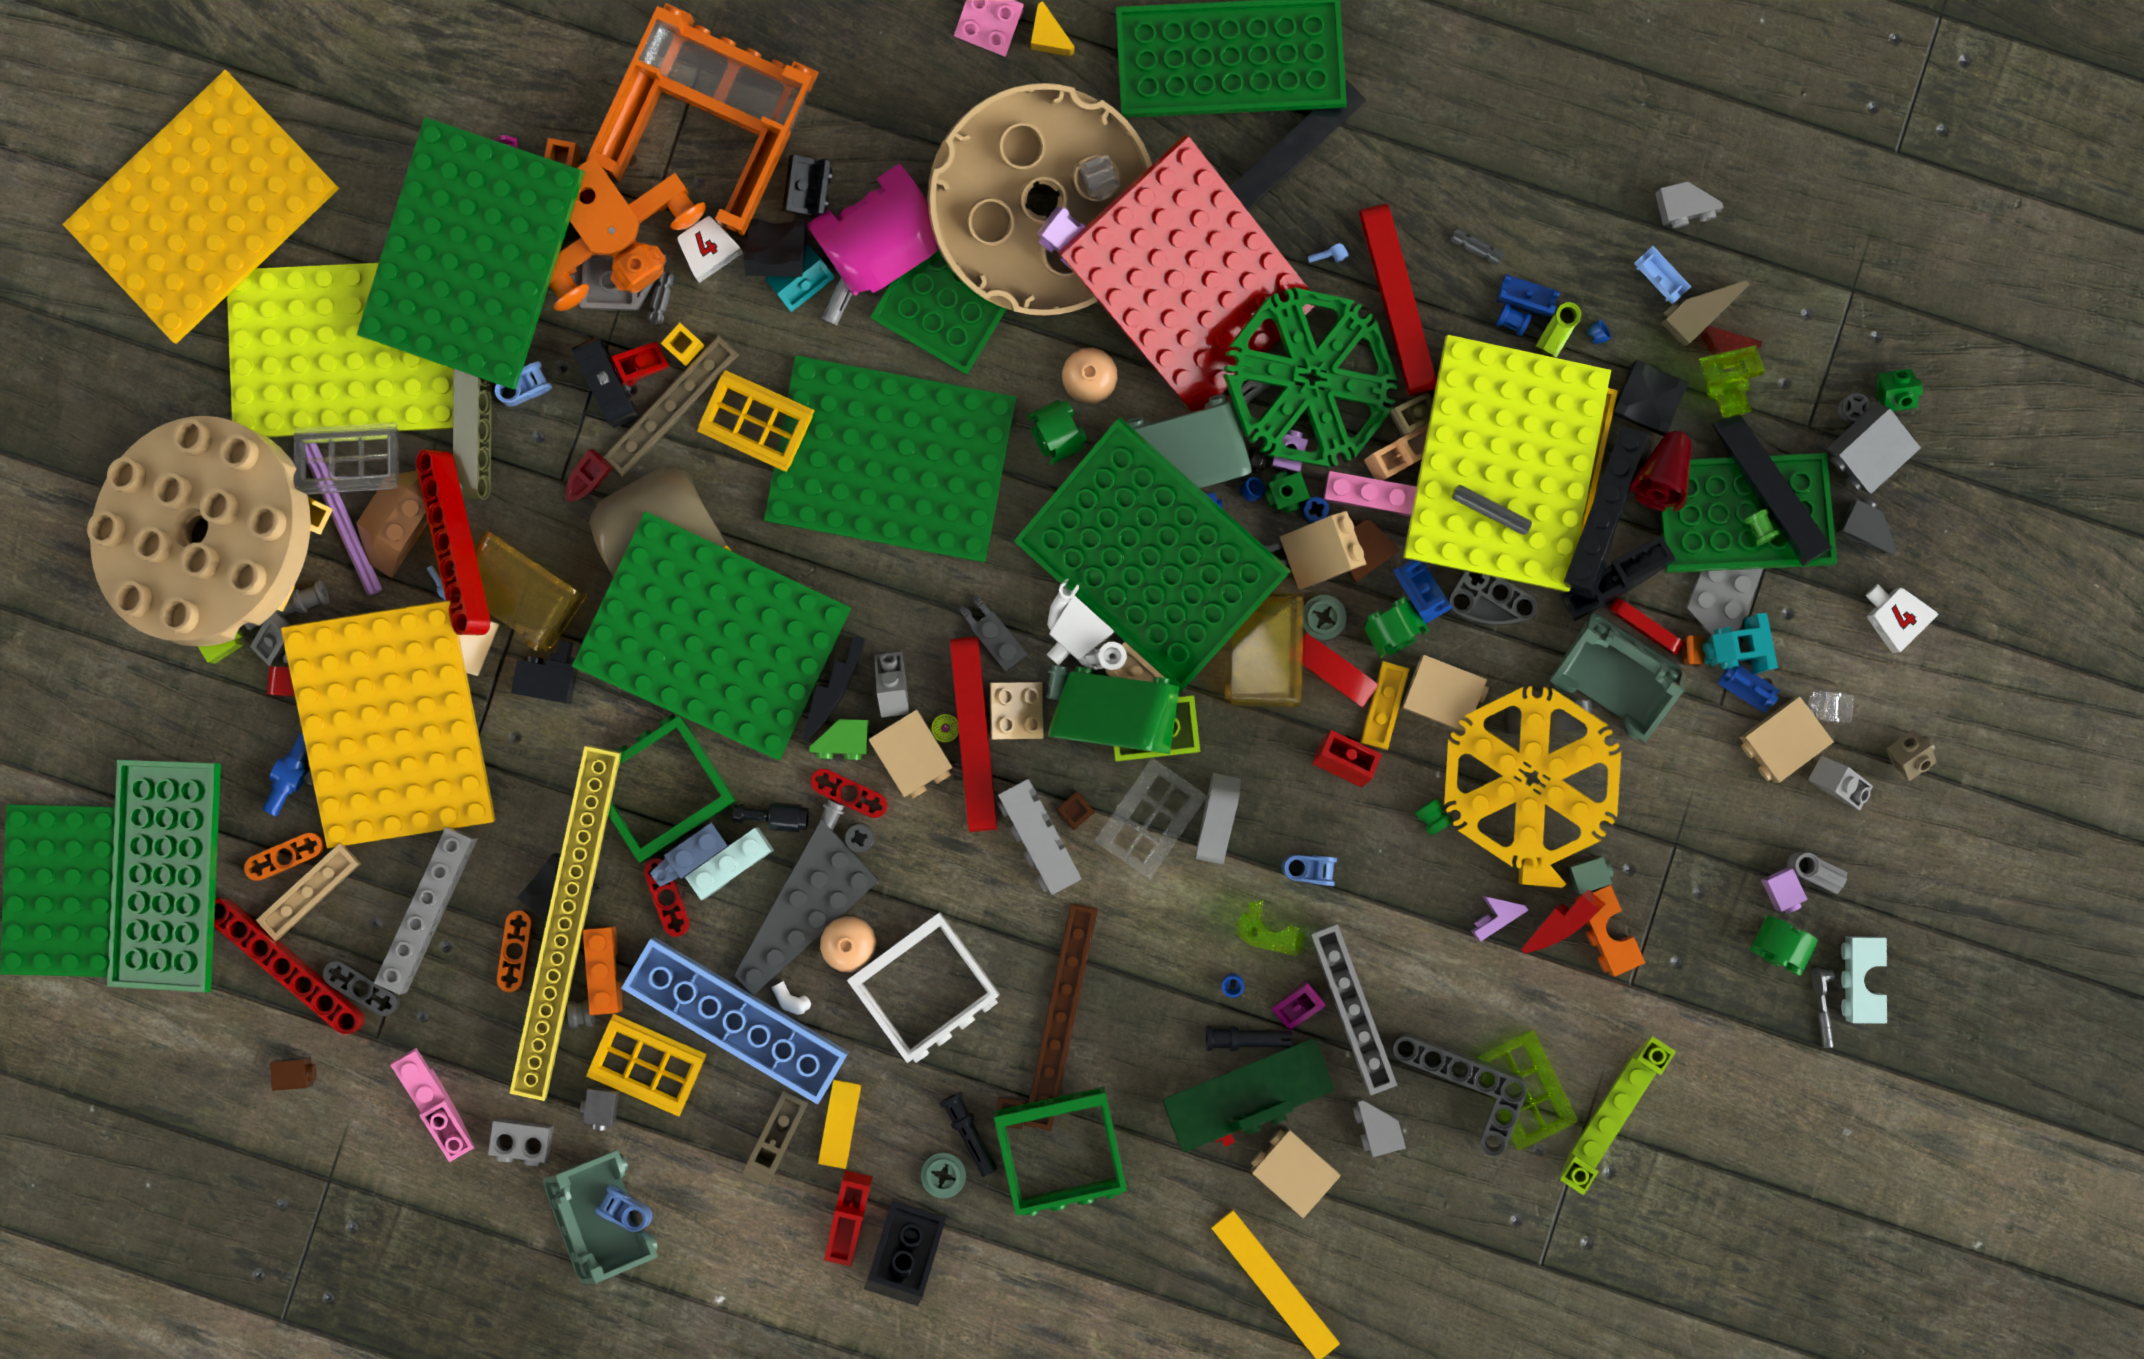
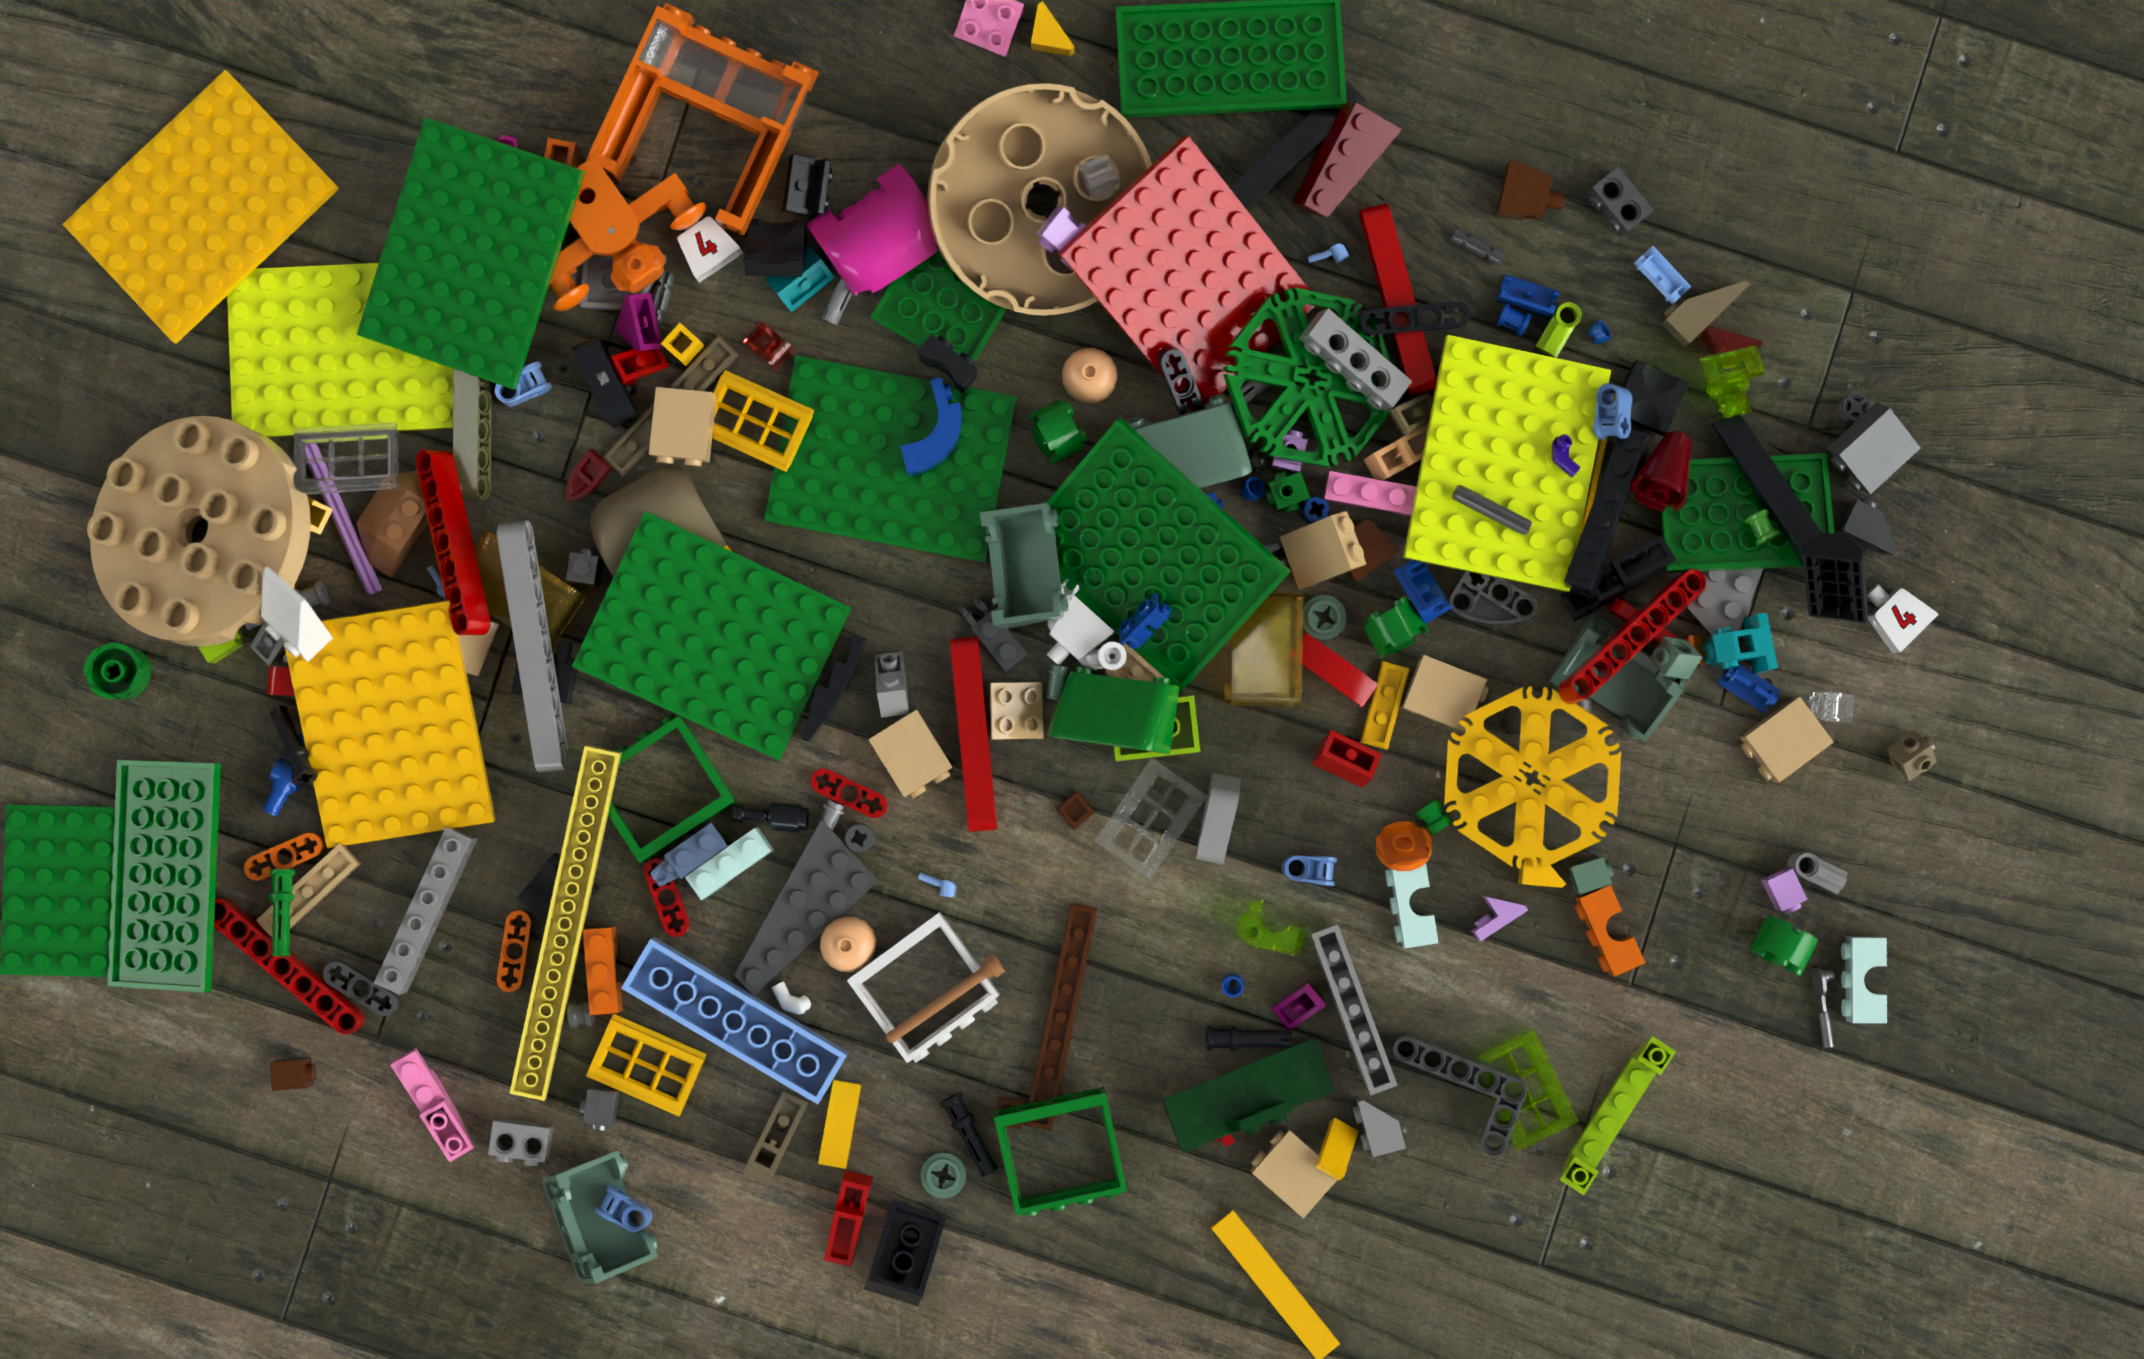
(106, 683): none -> green brick
(281, 898): none -> green pin
(291, 618): none -> white slope
(296, 755): none -> black pin
(533, 646): none -> light grey beam
(584, 567): none -> flat silver brick
(639, 323): none -> magenta slope
(682, 426): none -> tan brick
(769, 346): none -> clear red slope
(845, 738): bright green slope -> none
(935, 448): none -> blue arch
(940, 355): none -> black brick
(945, 728): lime tile -> none
(947, 888): none -> light blue hand
(990, 968): none -> medium nougat piece
(1024, 565): none -> sand green windscreen
(1039, 836): light grey wedge -> none
(1134, 629): none -> blue hinge
(1171, 376): none -> black beam
(1336, 1149): none -> yellow tile
(1344, 157): none -> wedge
(1391, 380): none -> light grey brick
(1403, 846): none -> orange tile
(1412, 929): none -> light aqua arch
(1414, 316): none -> black beam
(1526, 193): none -> reddish brown torso
(1561, 457): none -> dark purple arm
(1564, 922): red slope -> none
(1612, 414): none -> medium blue piece
(1622, 641): none -> red beam
(1626, 197): none -> dark grey brick
(1675, 657): none -> sand green brick
(1686, 202): light grey slope -> none
(1835, 578): none -> black piece
(1840, 782): light grey slope -> none
(1899, 389): green brick -> none

